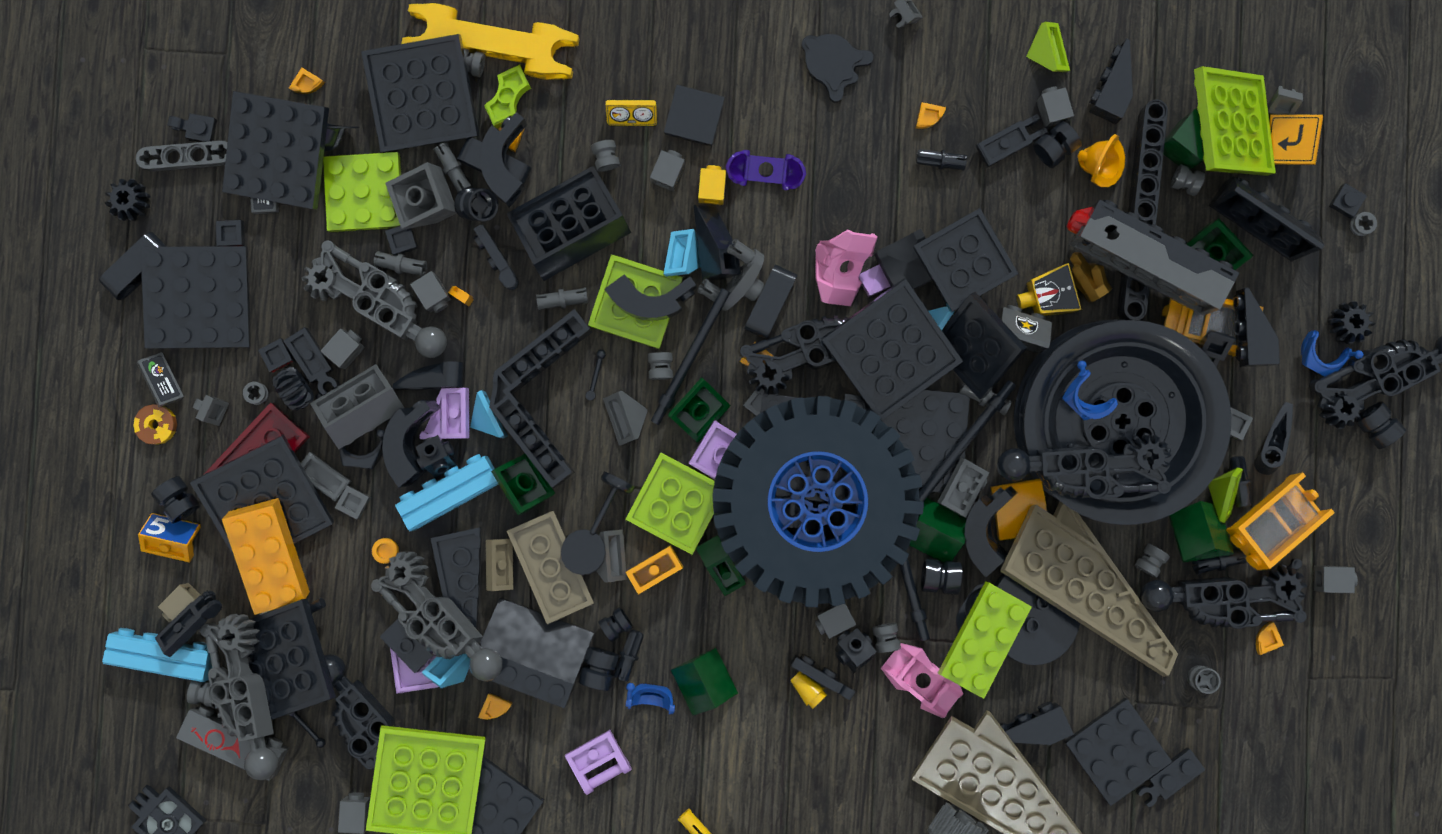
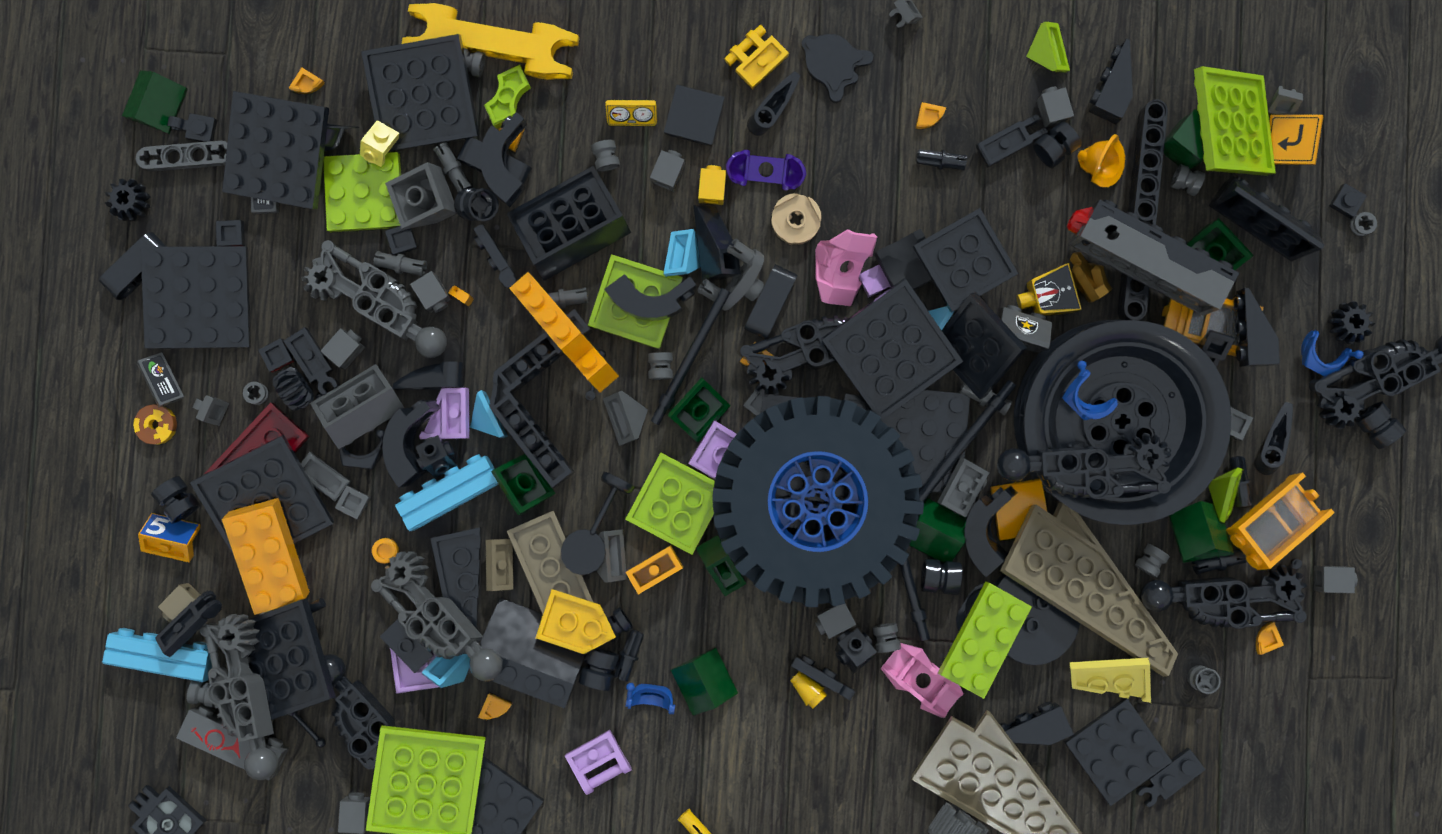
(154, 100): none -> dark green slope
(378, 143): none -> light yellow bracket
(564, 332): none -> light orange arch
(574, 623): none -> yellow tile
(761, 61): none -> yellow plate
(772, 106): none -> black piece
(799, 205): none -> tan plate
(1118, 676): none -> light yellow wing

